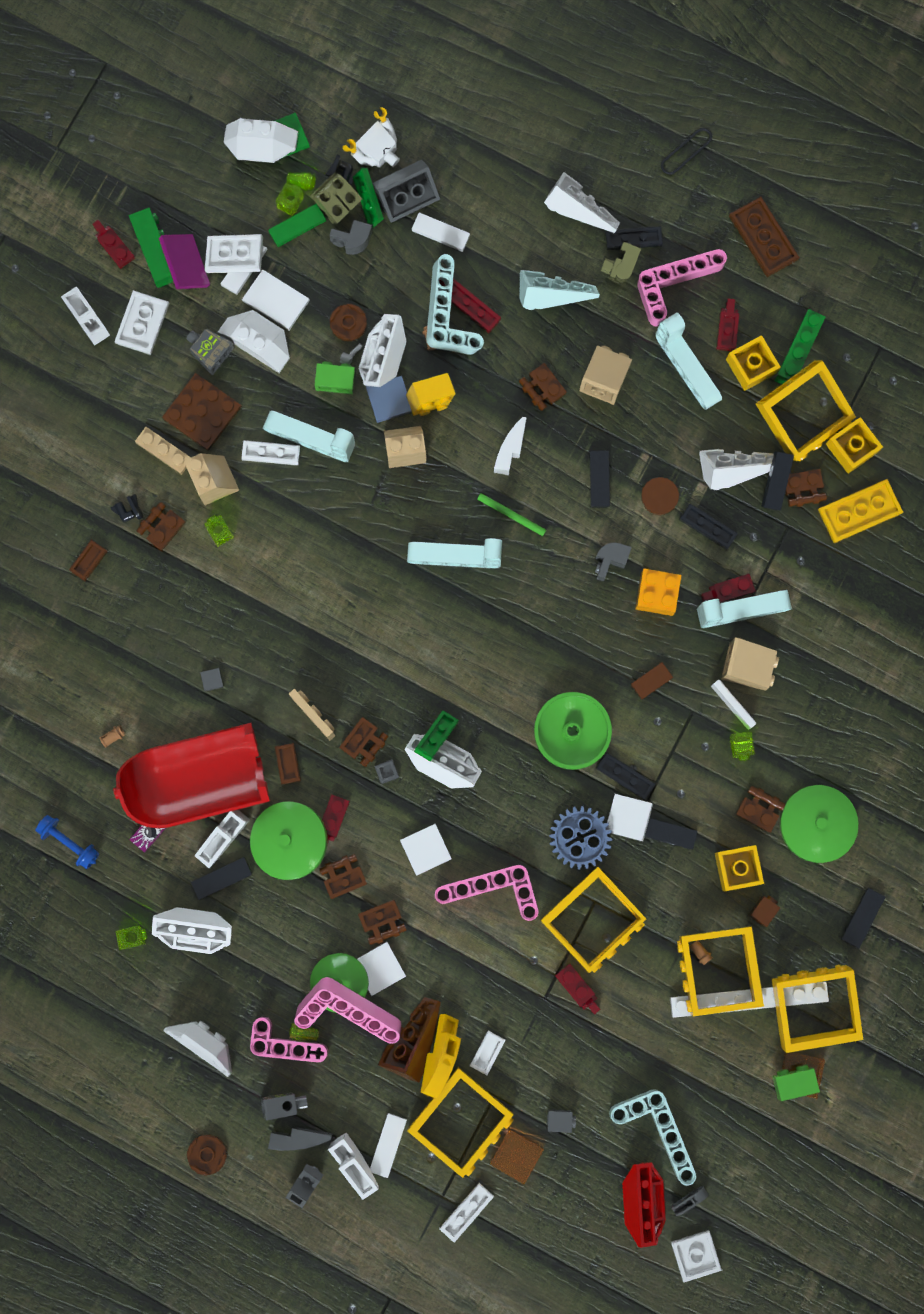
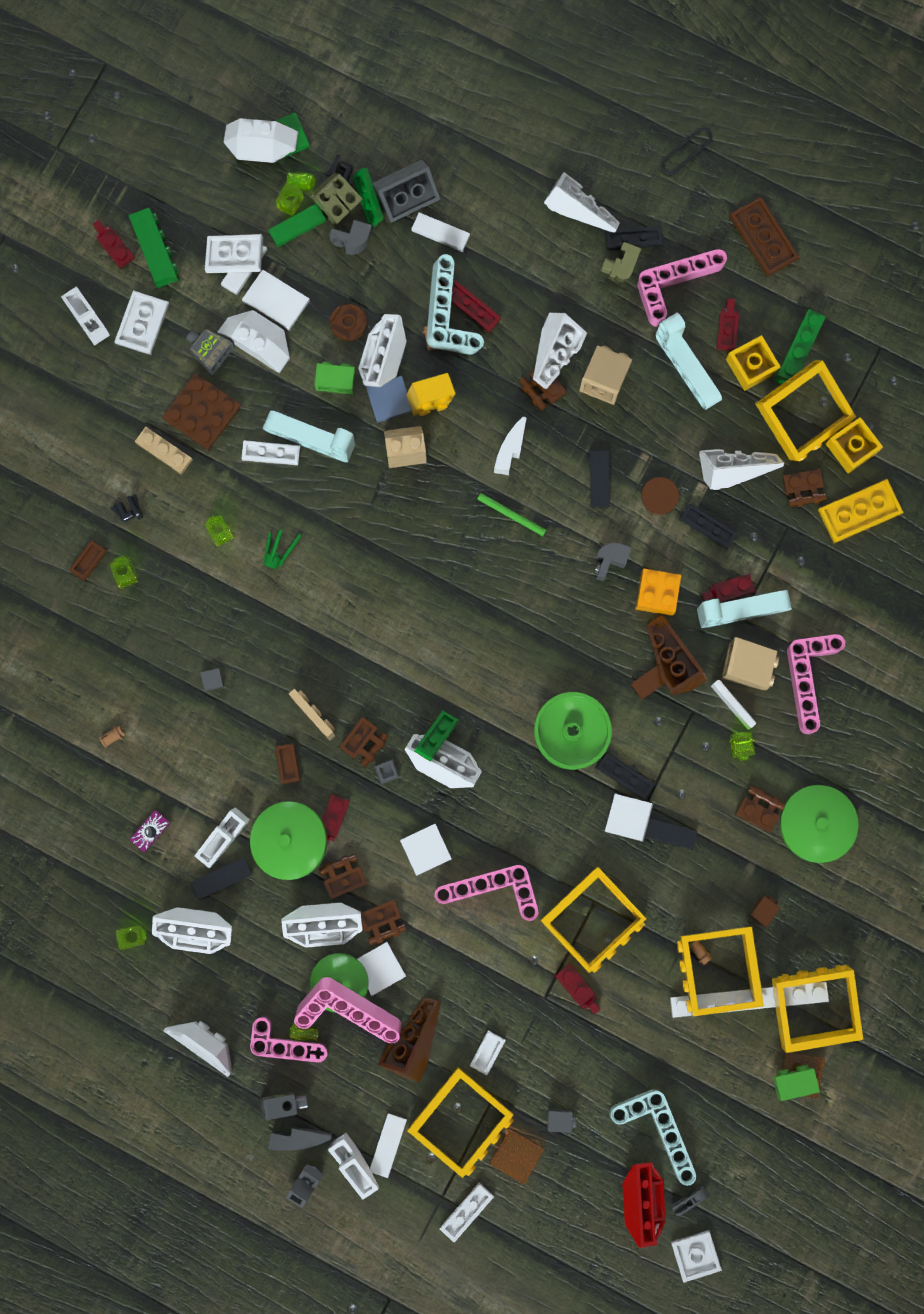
(47, 826): blue piece -> none
(123, 580): none -> clear neon green brick
(166, 528): reddish brown plate -> none
(184, 261): magenta tile -> none
(193, 778): red panel -> none
(206, 1154): reddish brown tile -> none
(211, 477): tan slope -> none
(271, 558): none -> green plant
(322, 924): none -> white wedge
(347, 358): light grey hand -> none
(376, 144): white torso -> none
(442, 1060): yellow slope -> none
(456, 554): light aqua beam -> none
(545, 292): light aqua wedge -> none
(558, 342): none -> white wedge
(573, 822): sand blue gear -> none
(675, 662): none -> reddish brown wedge
(739, 868): yellow brick -> none
(777, 480): black tile -> none
(806, 677): none -> bright pink beam
(863, 918): black tile -> none

